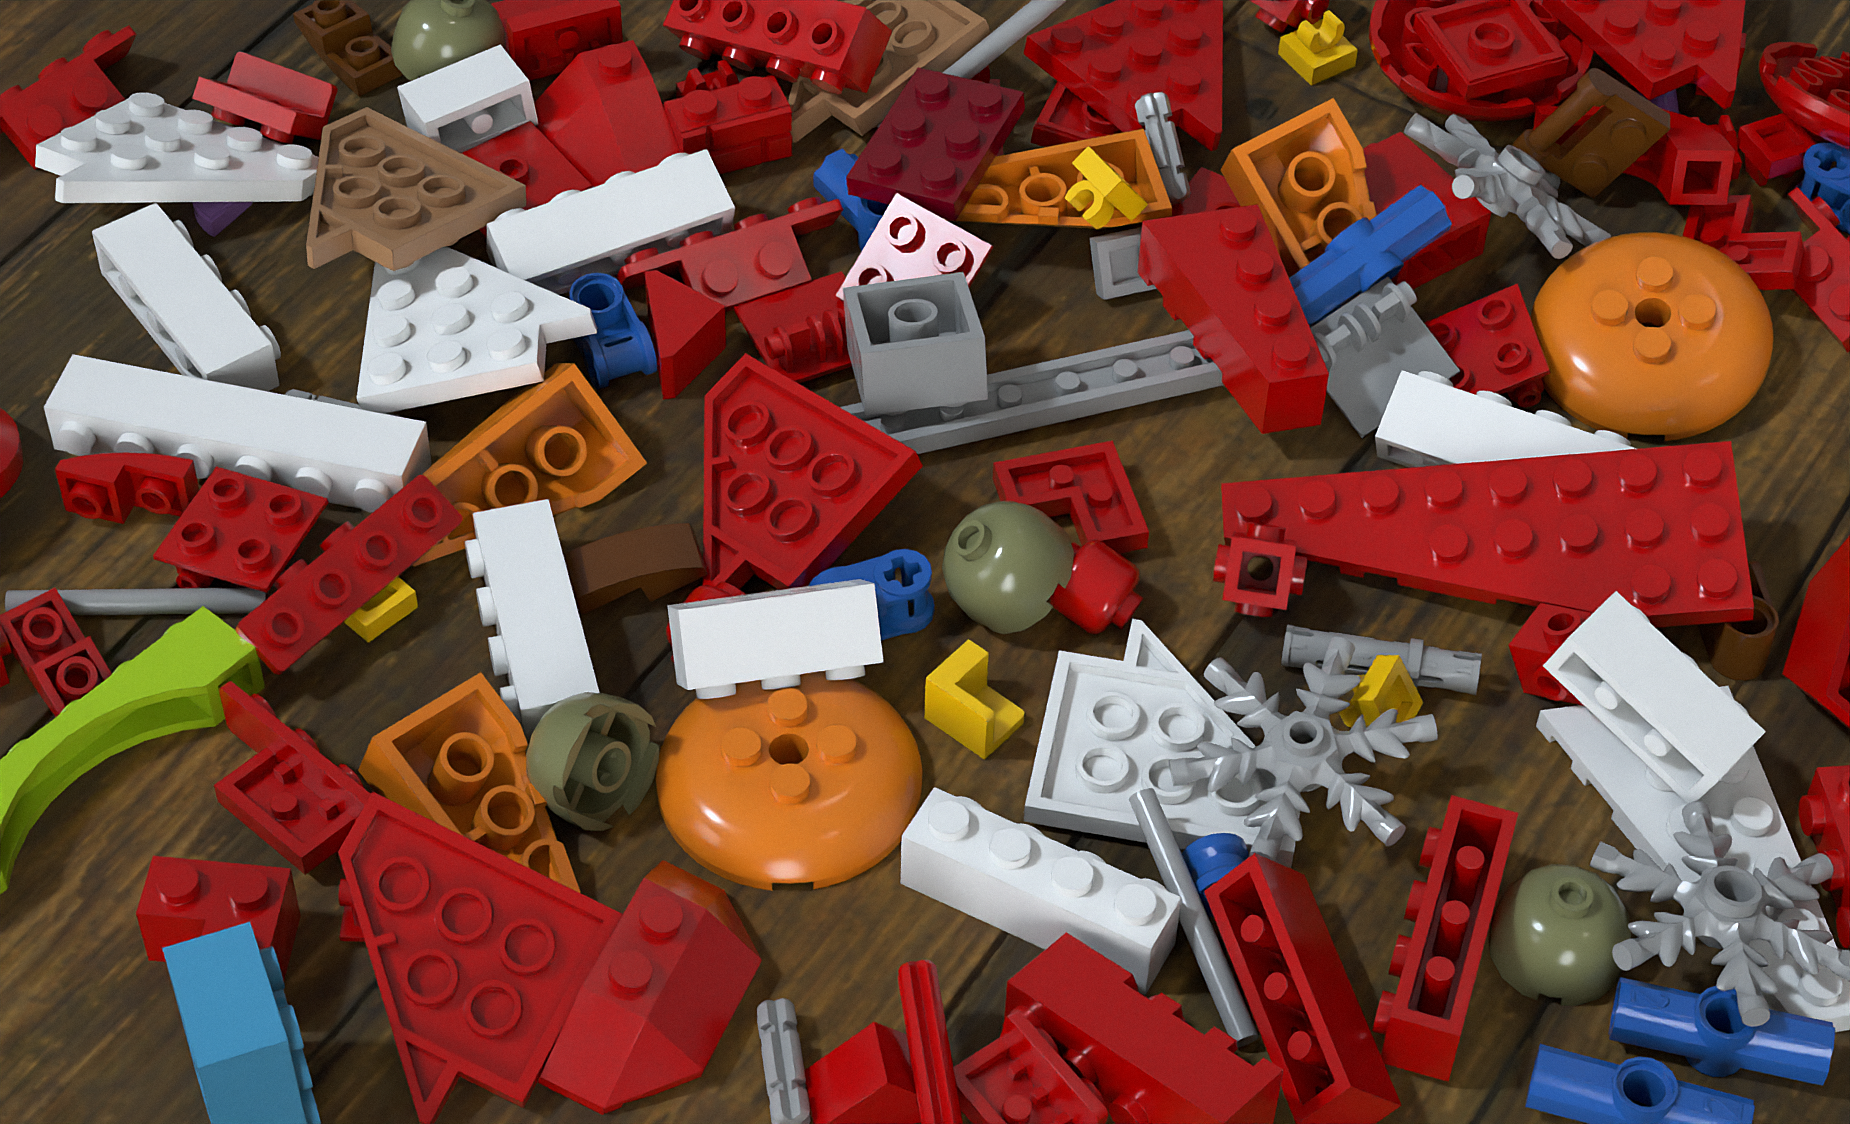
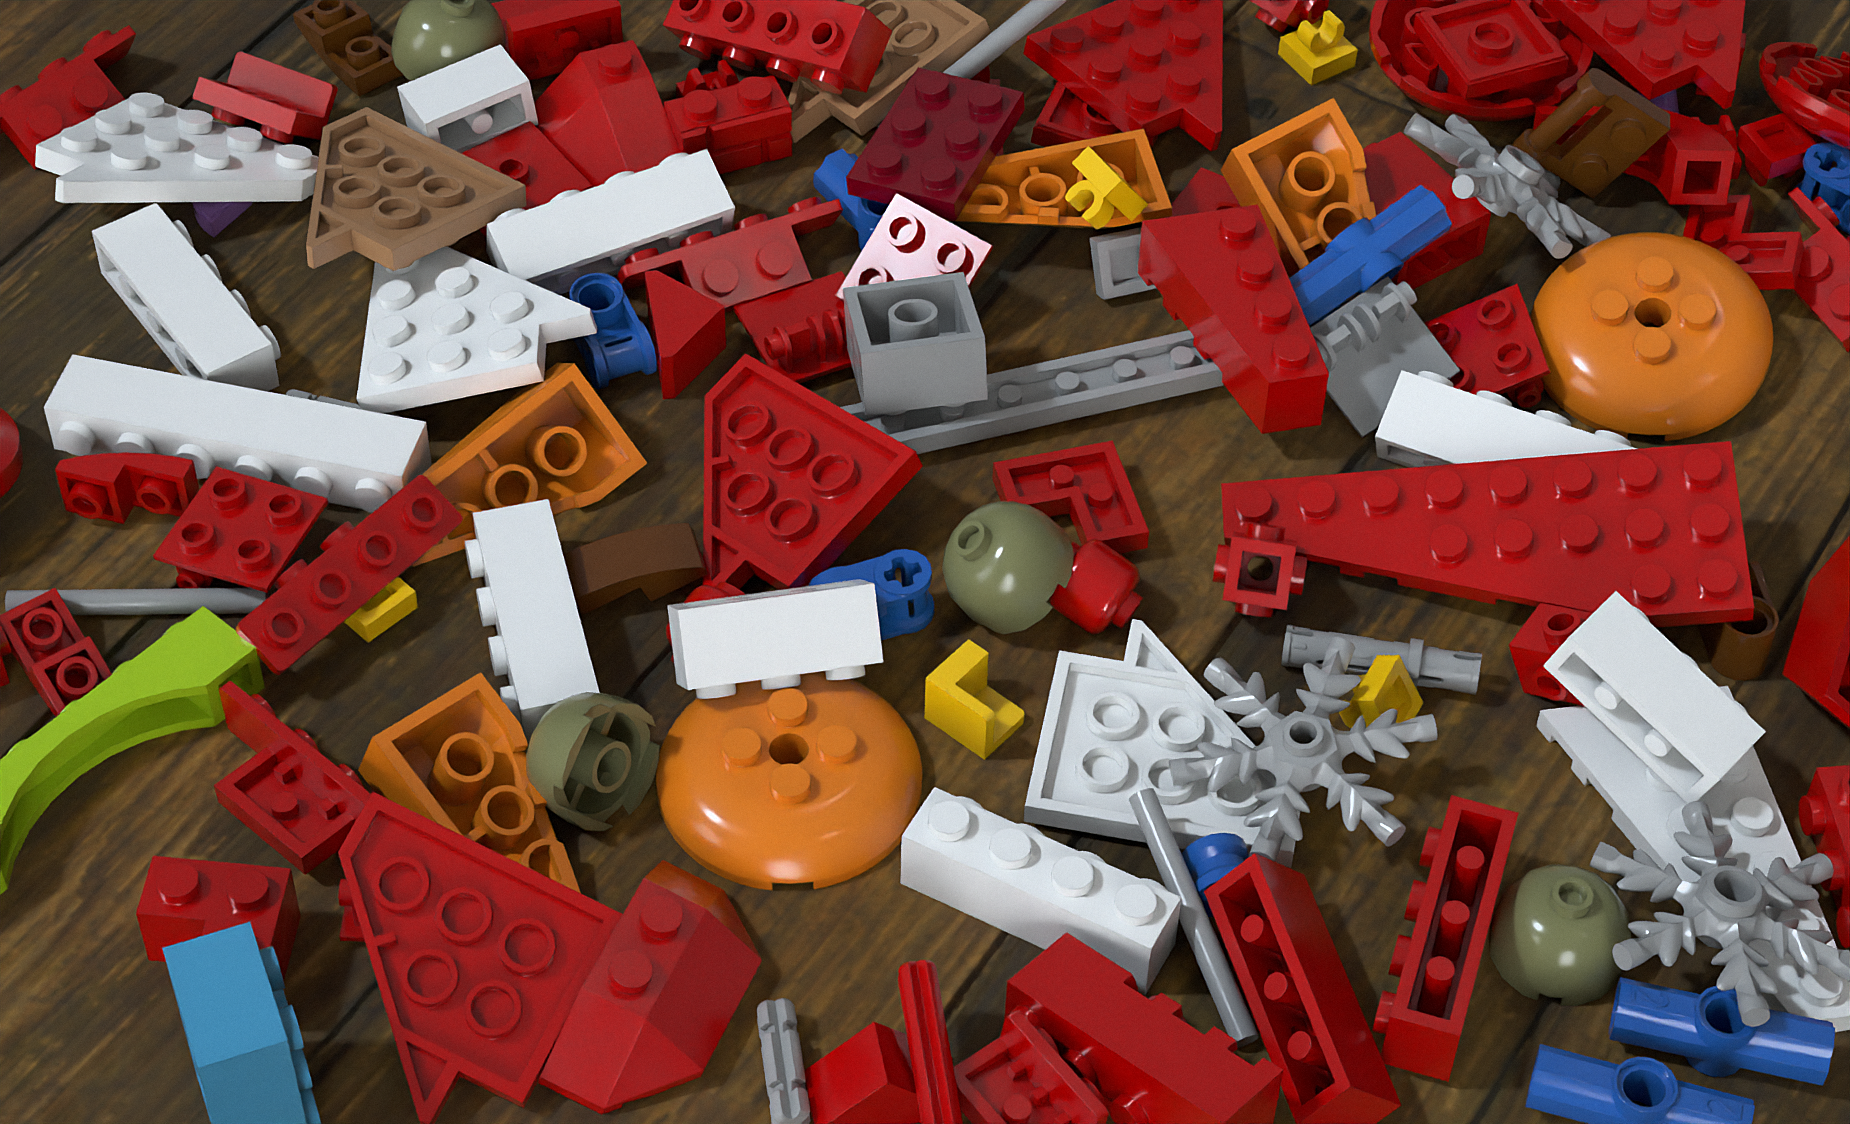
(1152, 112): light grey axle -> none

